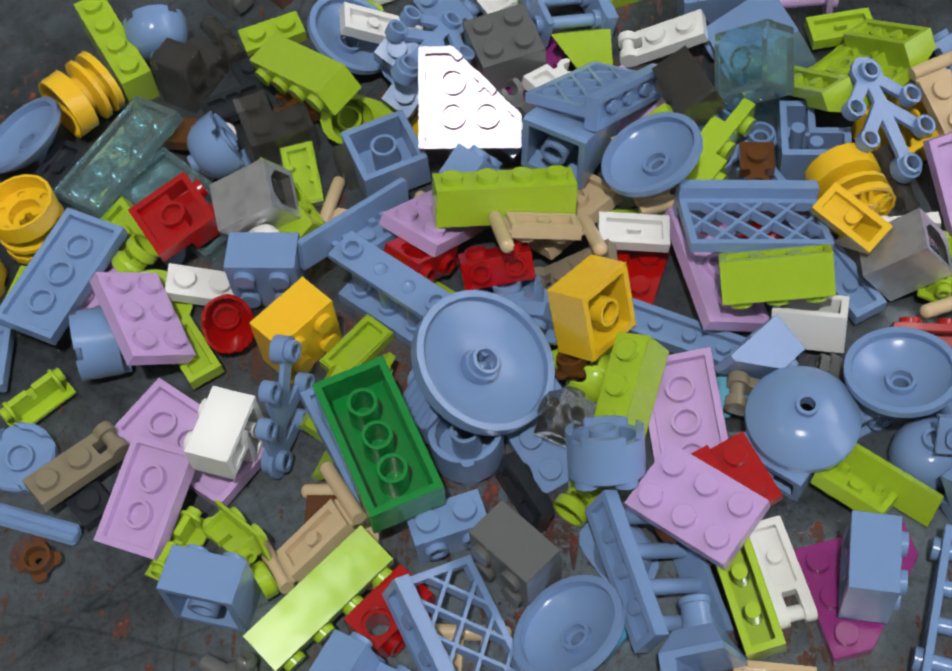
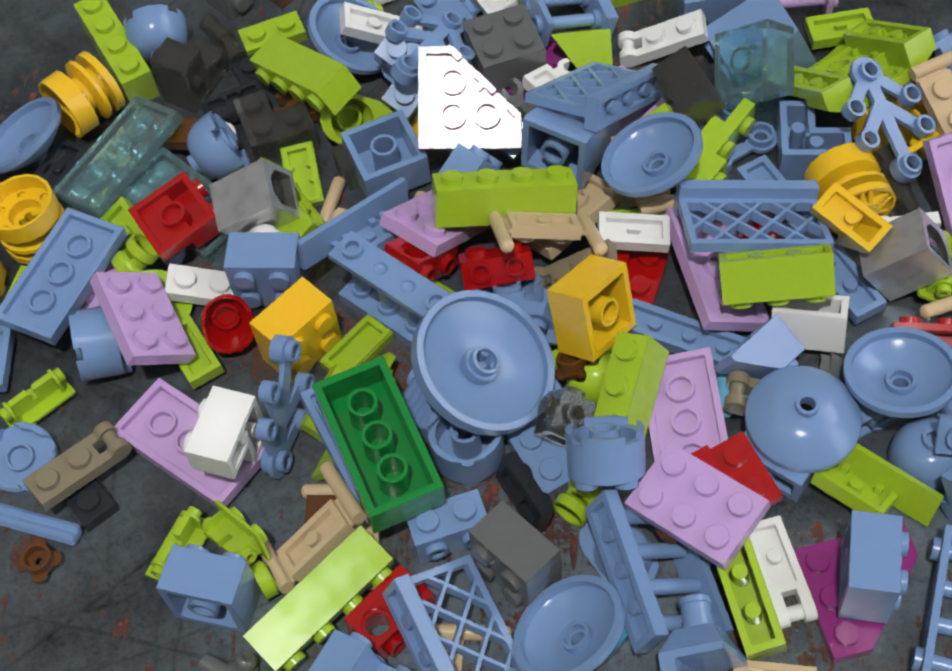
(146, 498): lavender plate -> none
(756, 160): reddish brown plate -> none

